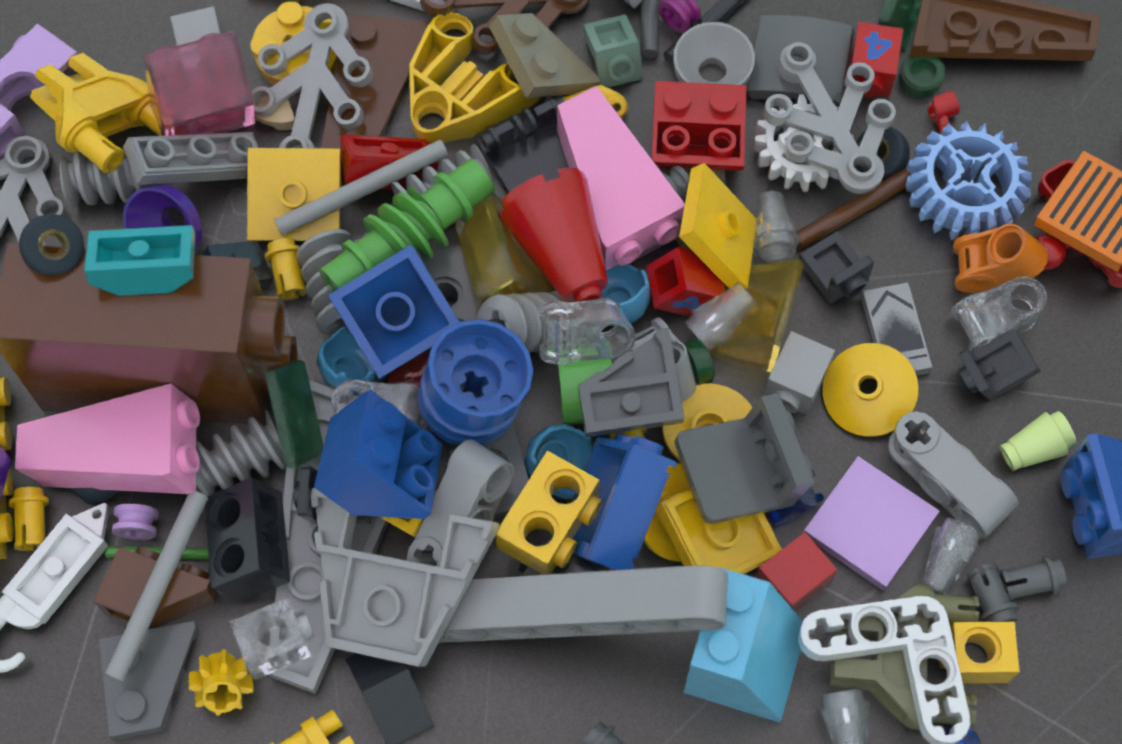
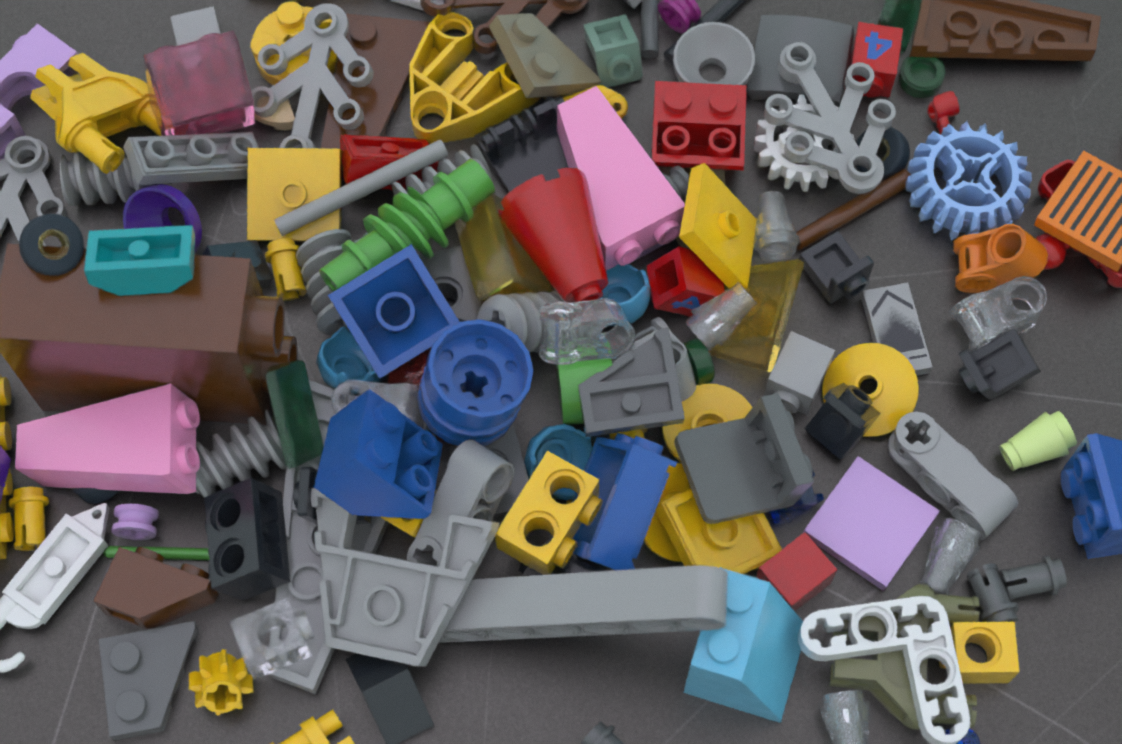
(156, 587): light grey bar -> none
(843, 419): none -> black bracket

